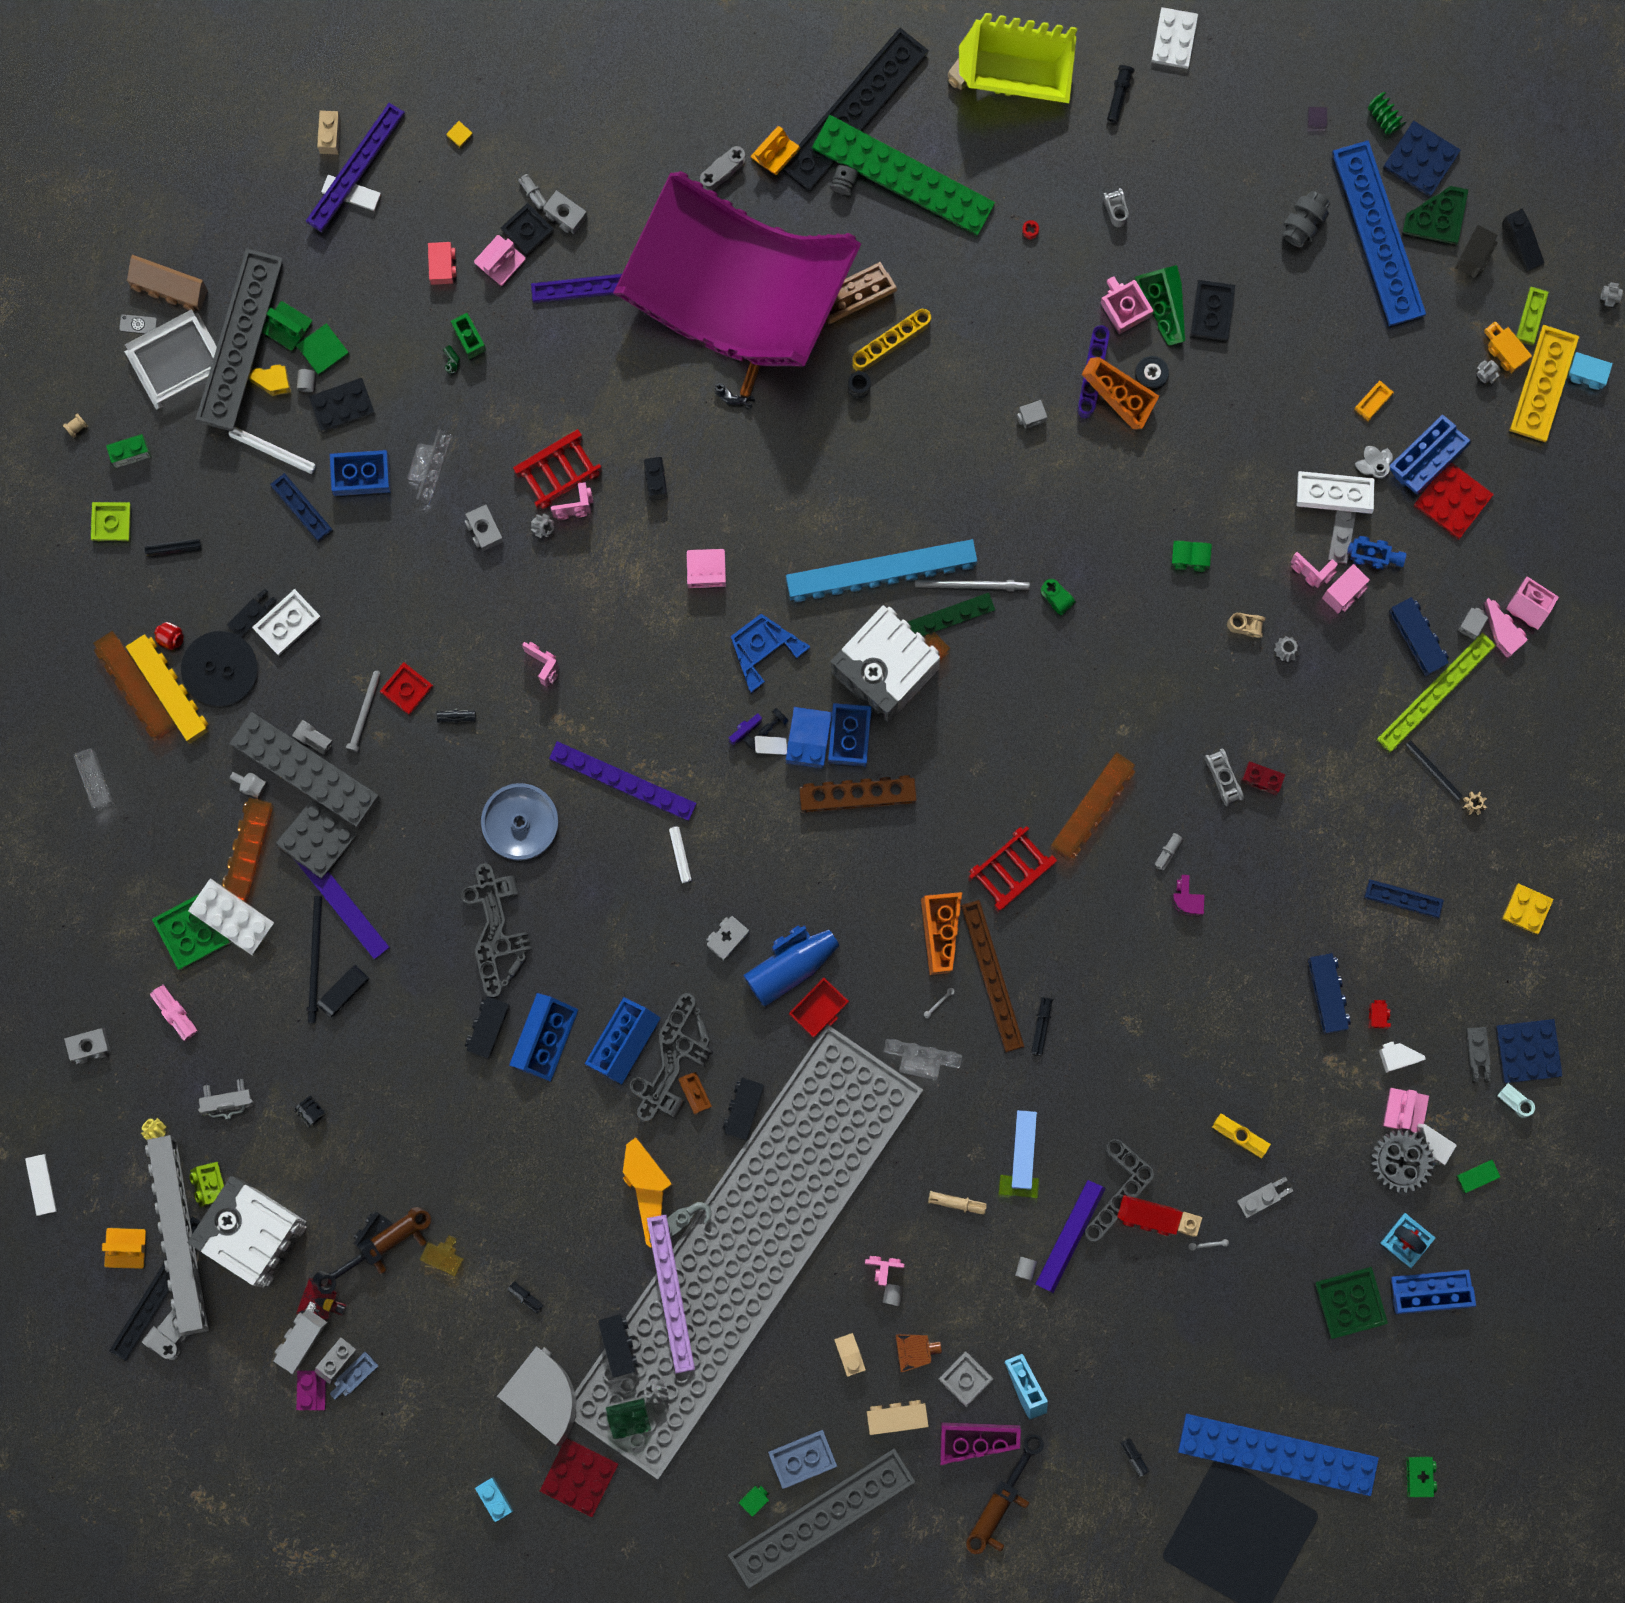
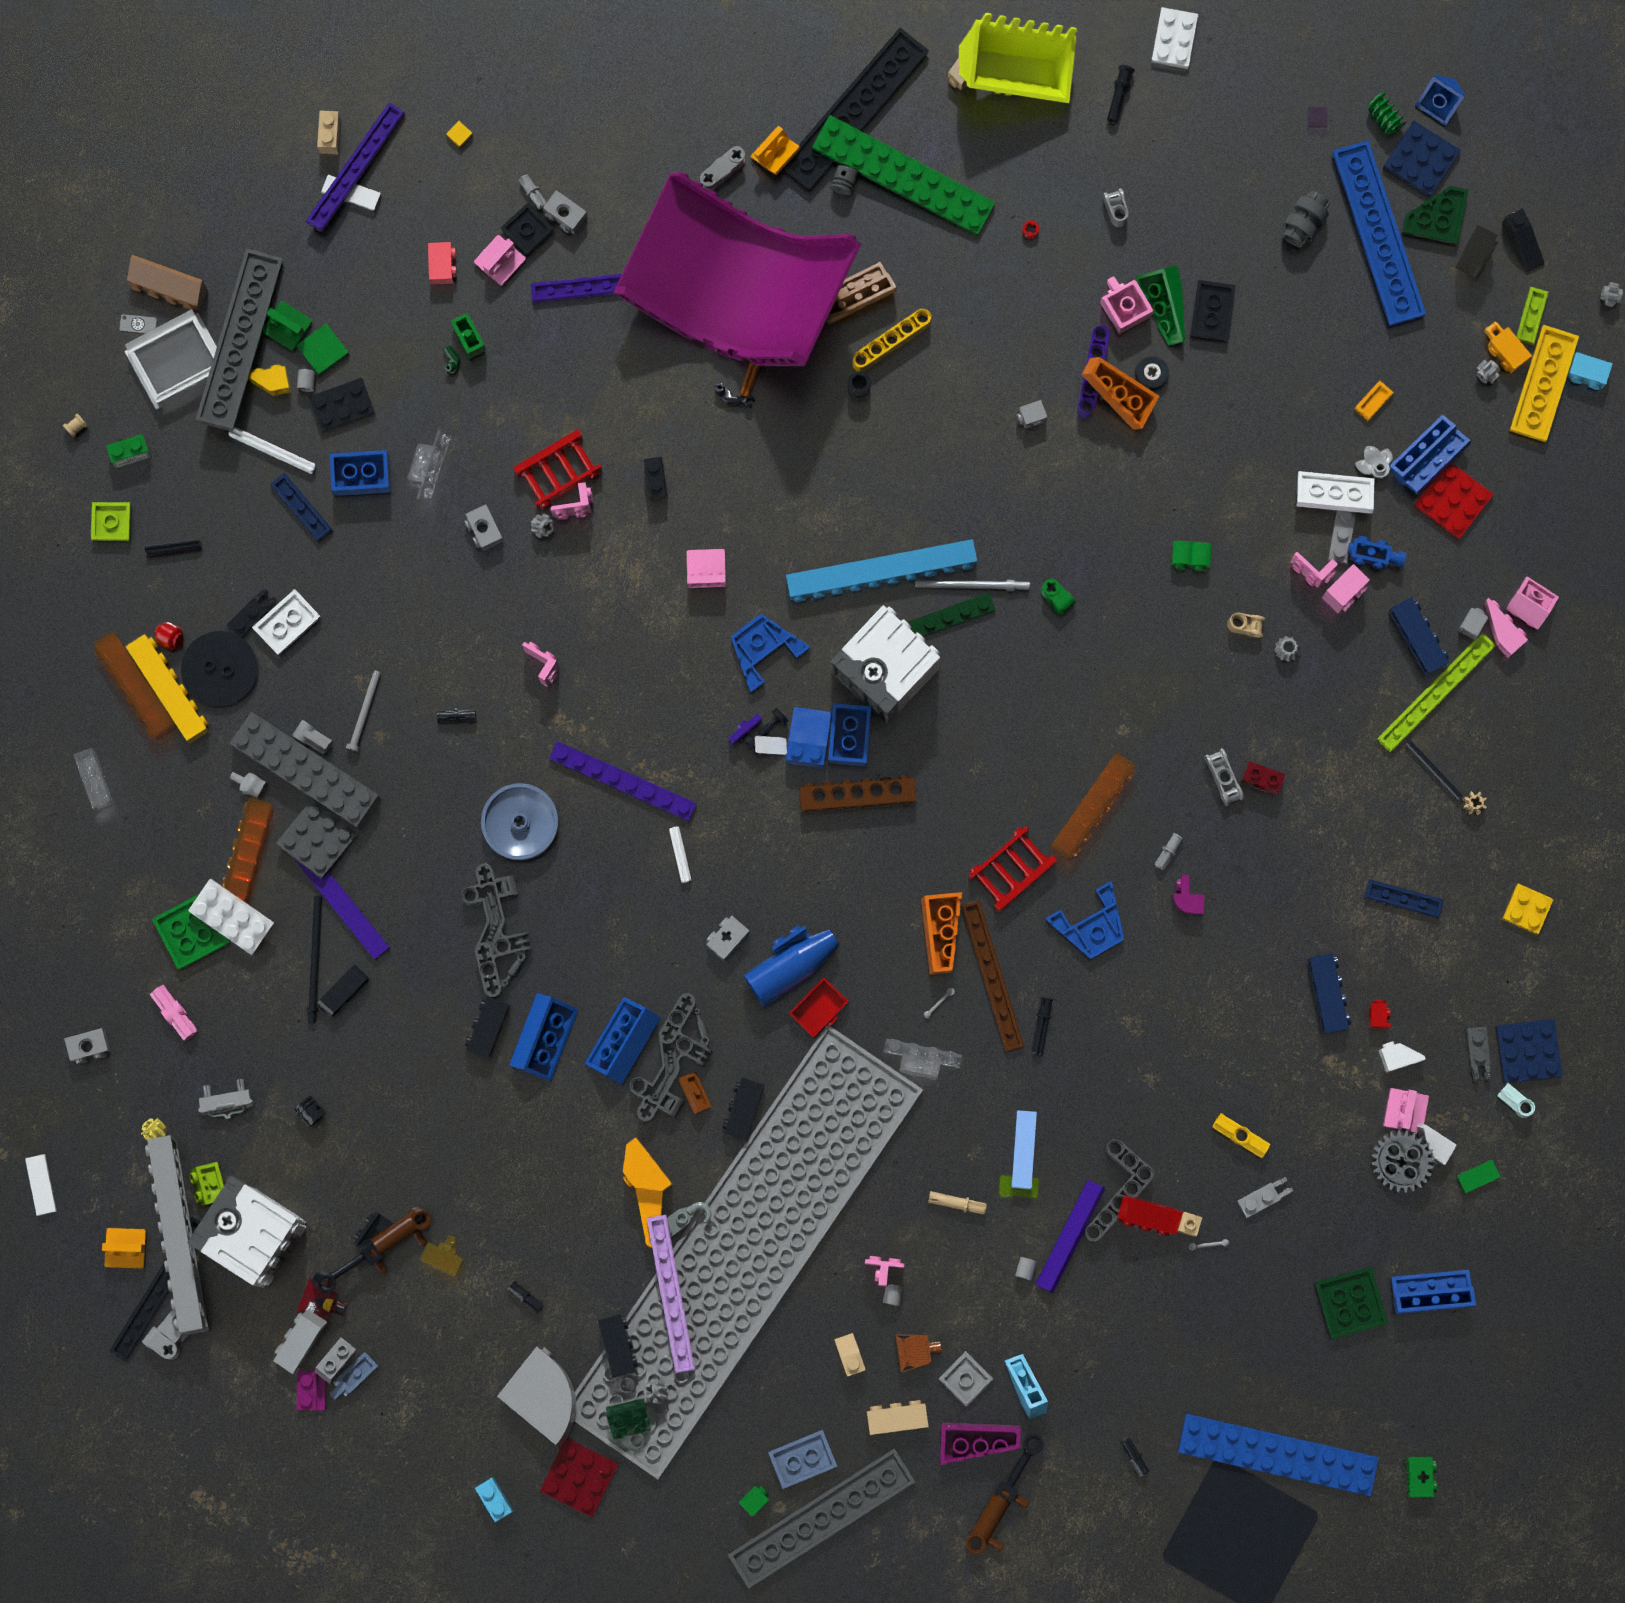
(406, 688): red tile -> none
(938, 643): clear orange brick -> none
(1097, 931): none -> blue wing
(1407, 1240): medium azure plate -> none
(1441, 98): none -> blue slope

